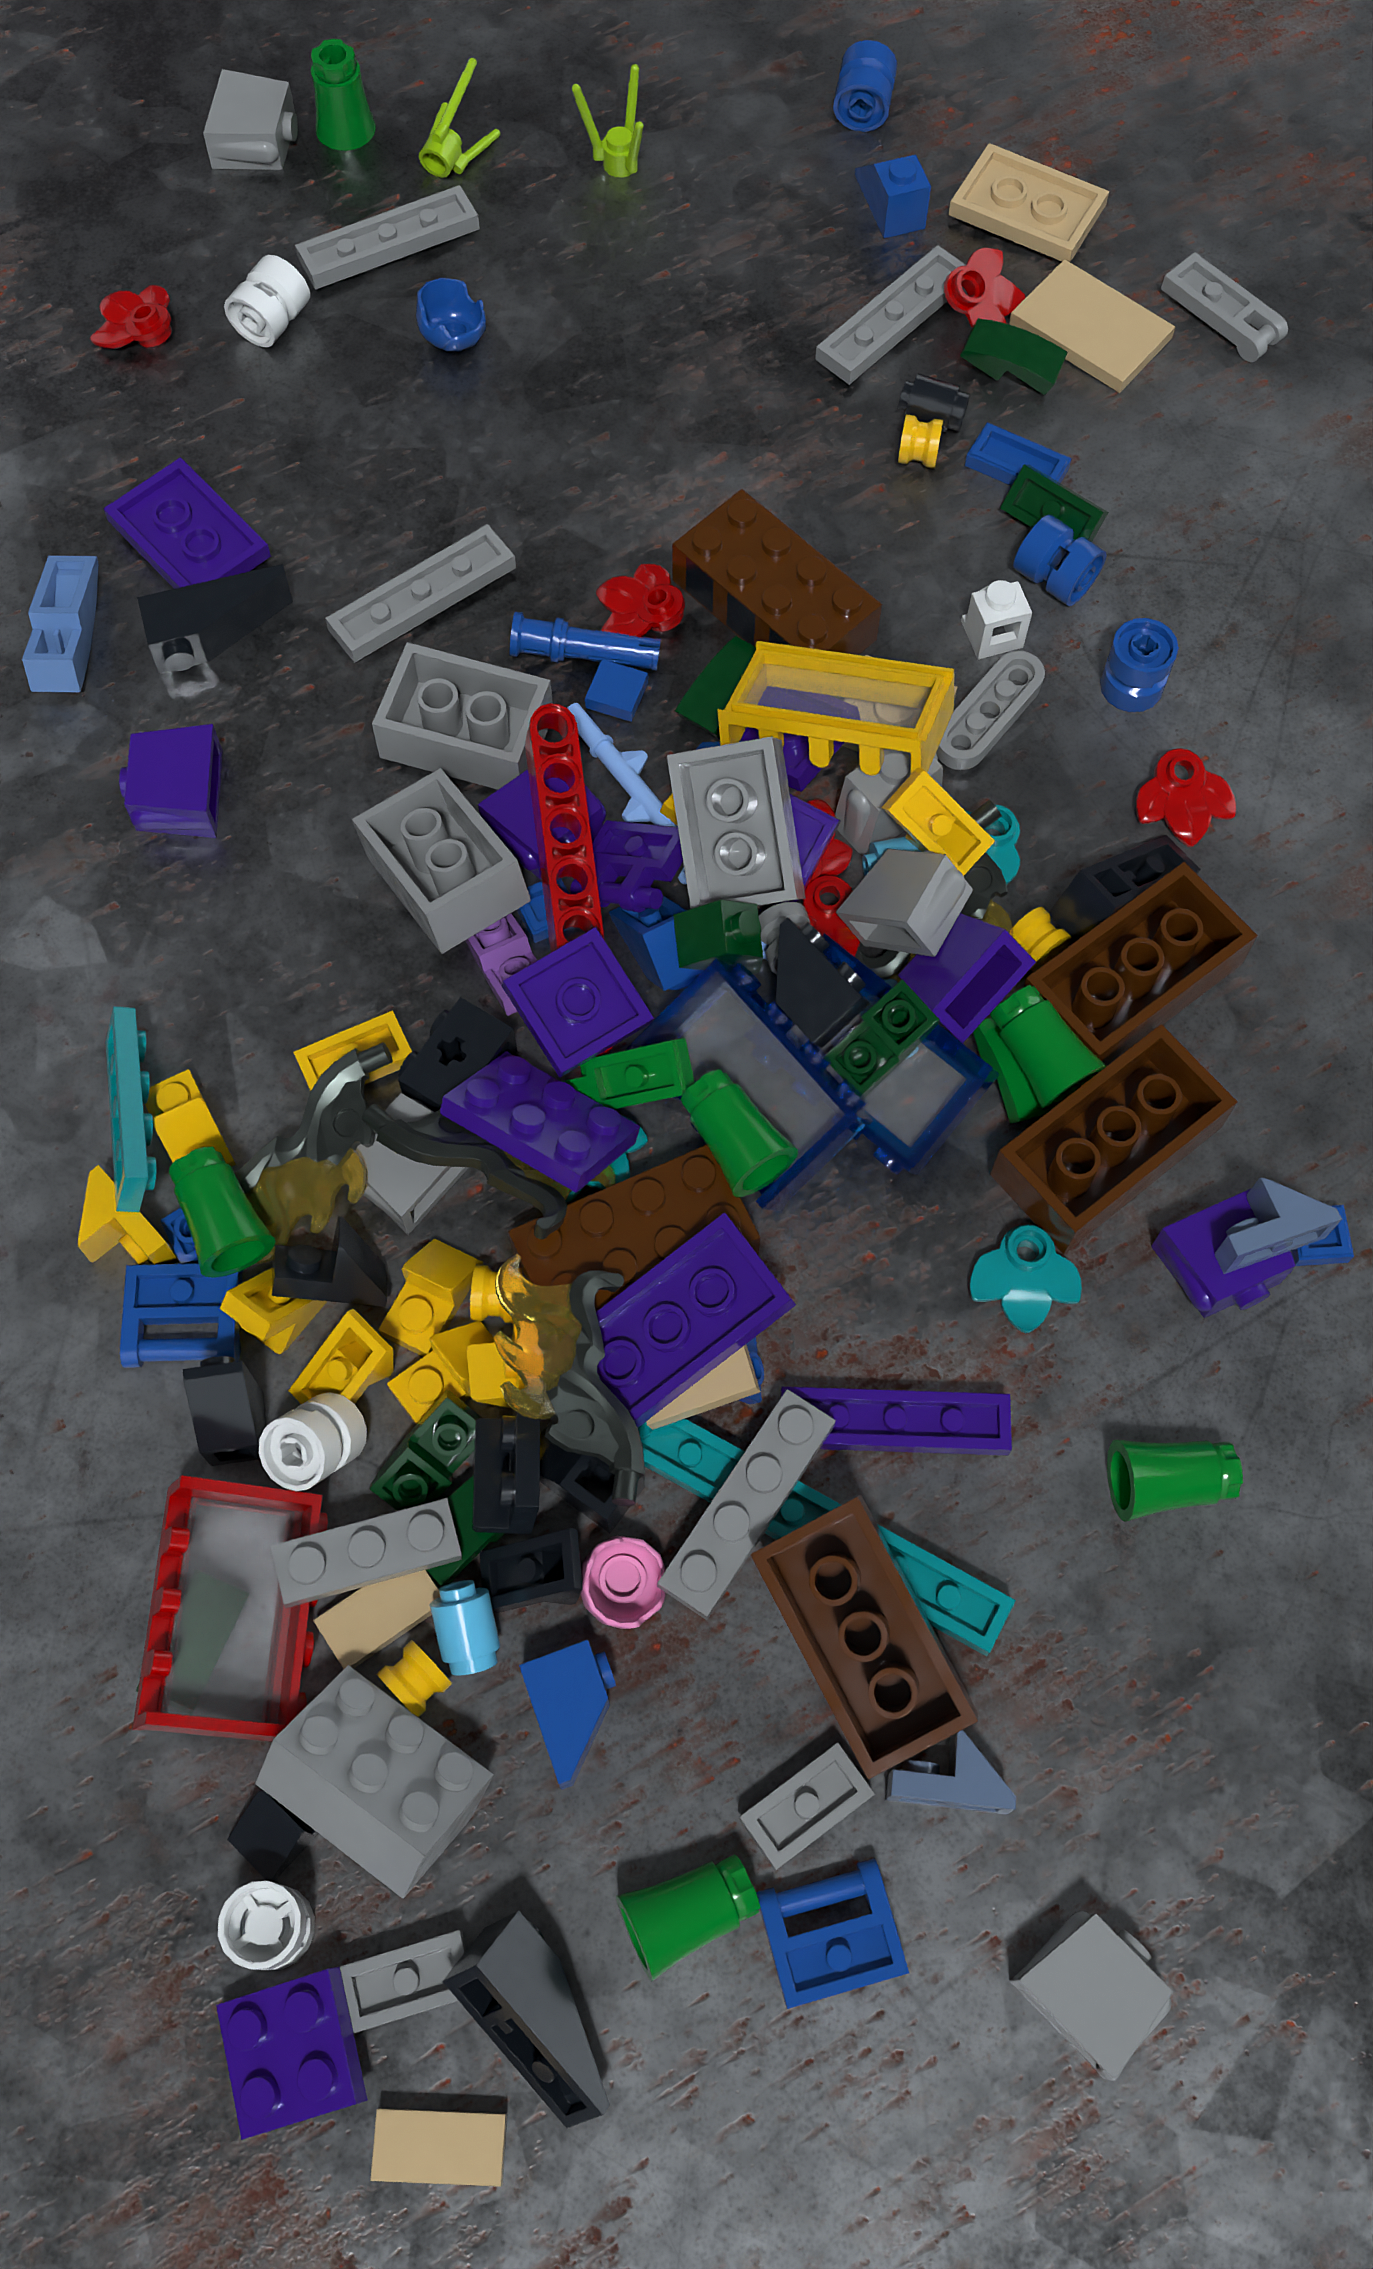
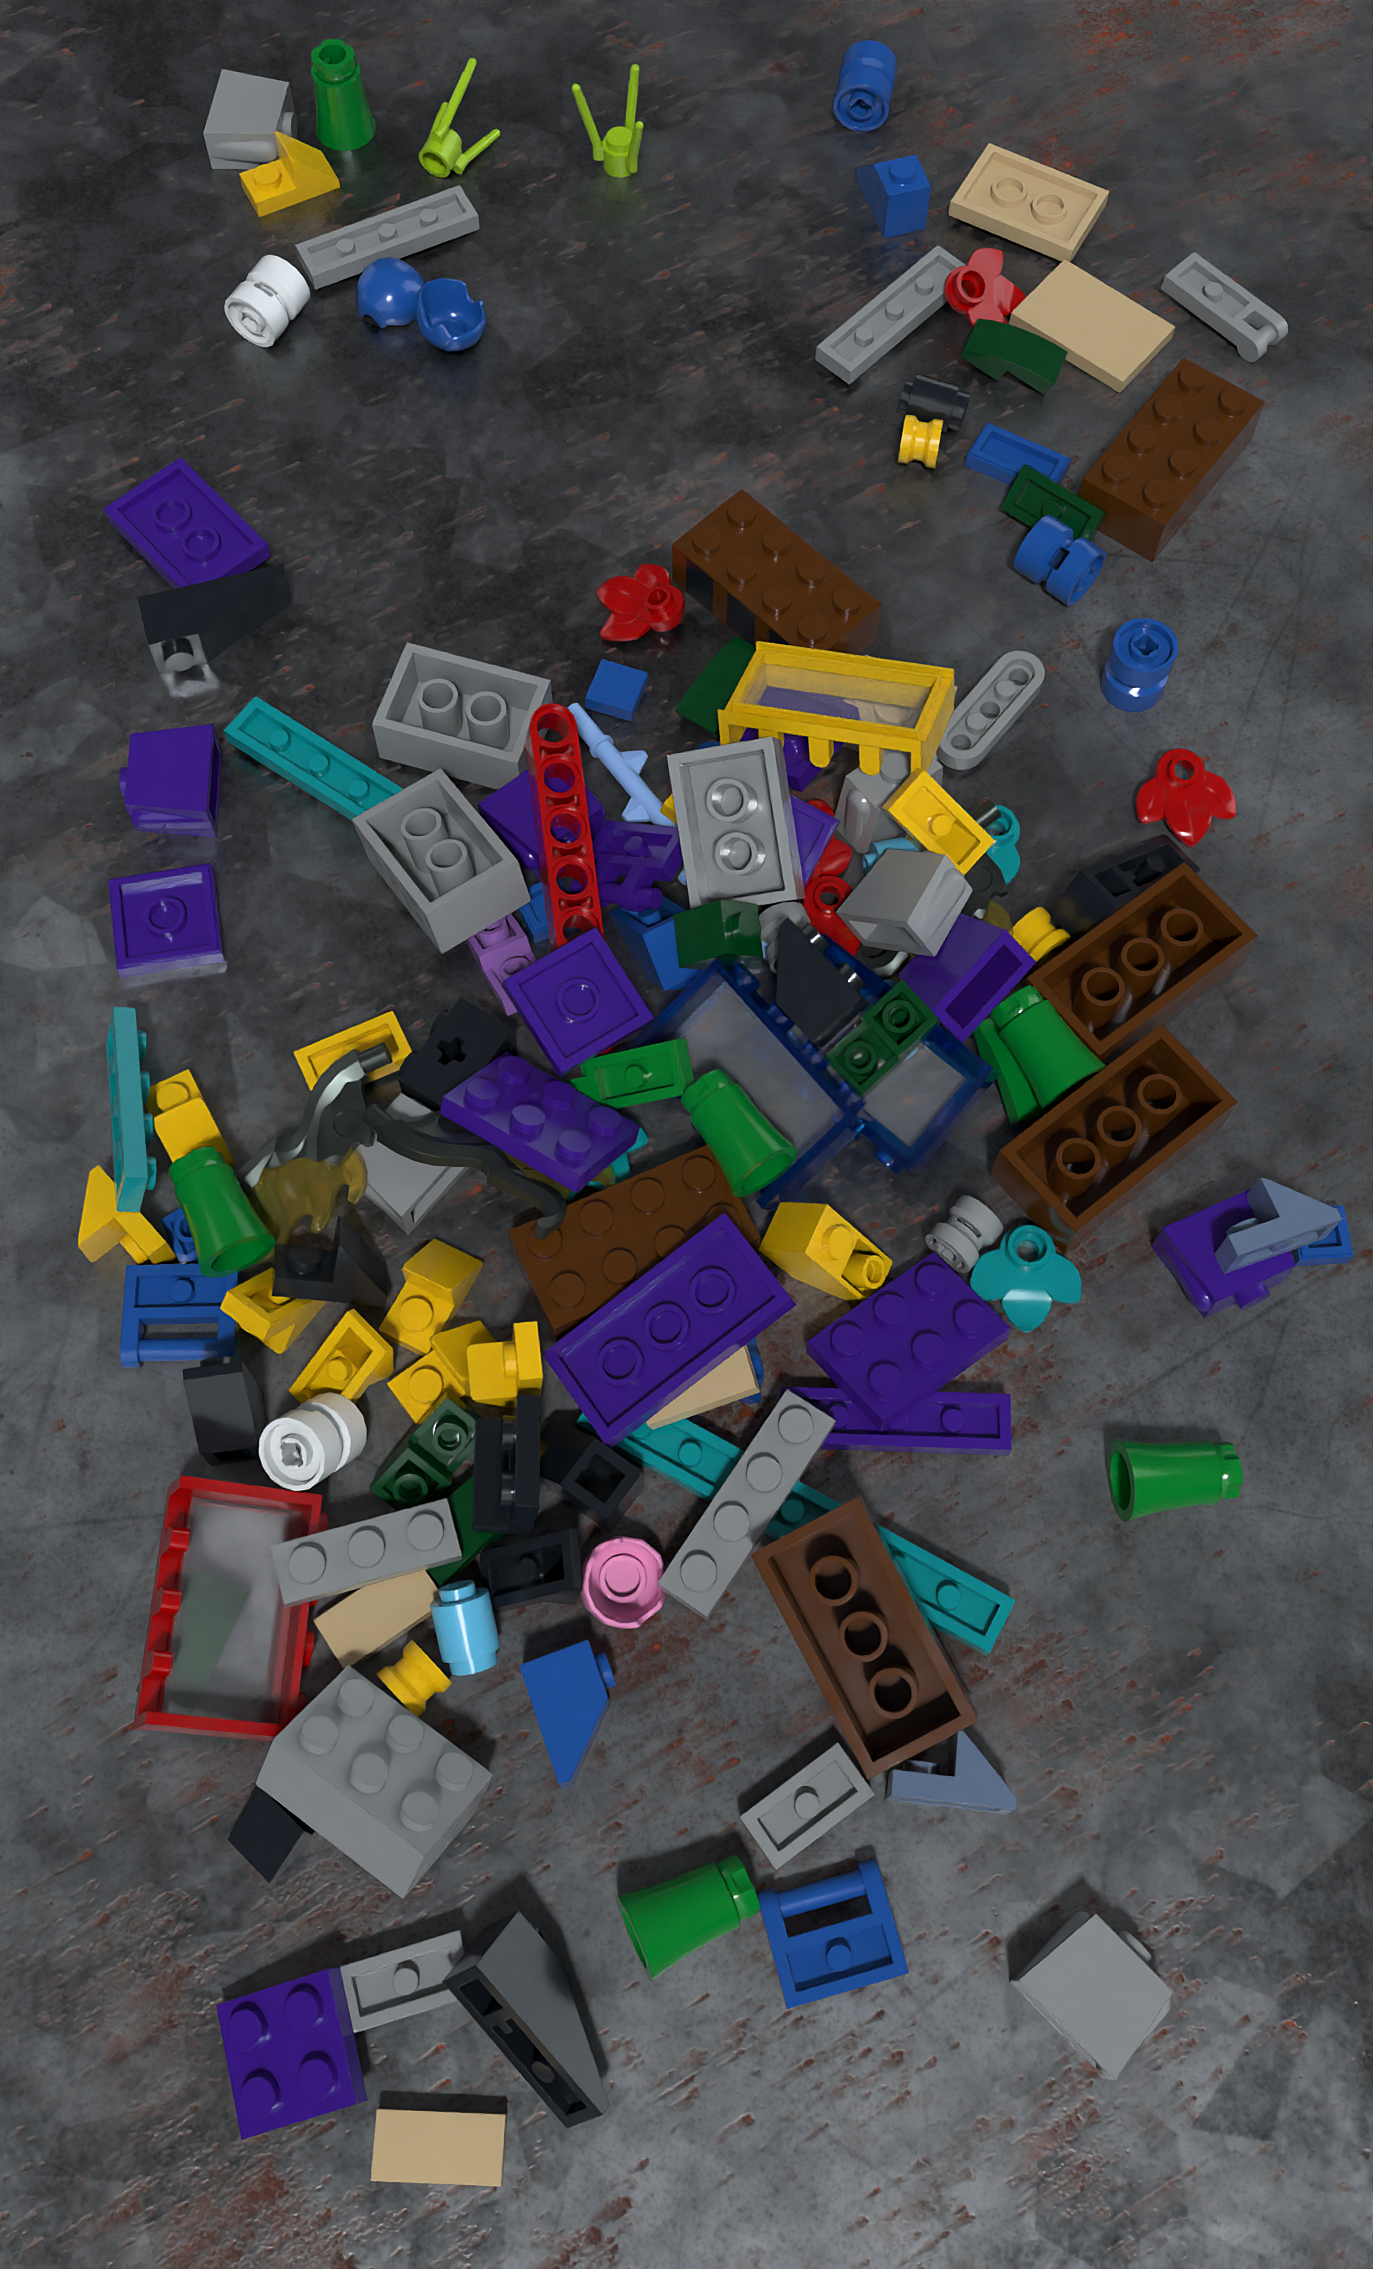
(62, 624): medium blue slope -> none
(134, 318): red plate -> none
(166, 920): none -> dark purple tile
(266, 1926): white wheel -> none
(293, 178): none -> yellow slope
(308, 760): none -> teal plate
(388, 292): none -> blue hair
(420, 593): light grey plate -> none
(483, 1295): yellow wheel -> none
(558, 1364): piece -> none
(561, 641): blue pin -> none
(825, 1251): none -> yellow slope
(907, 1341): none -> dark purple plate
(964, 1233): none -> light grey wheel
(994, 607): white brick -> none
(1170, 457): none -> reddish brown brick

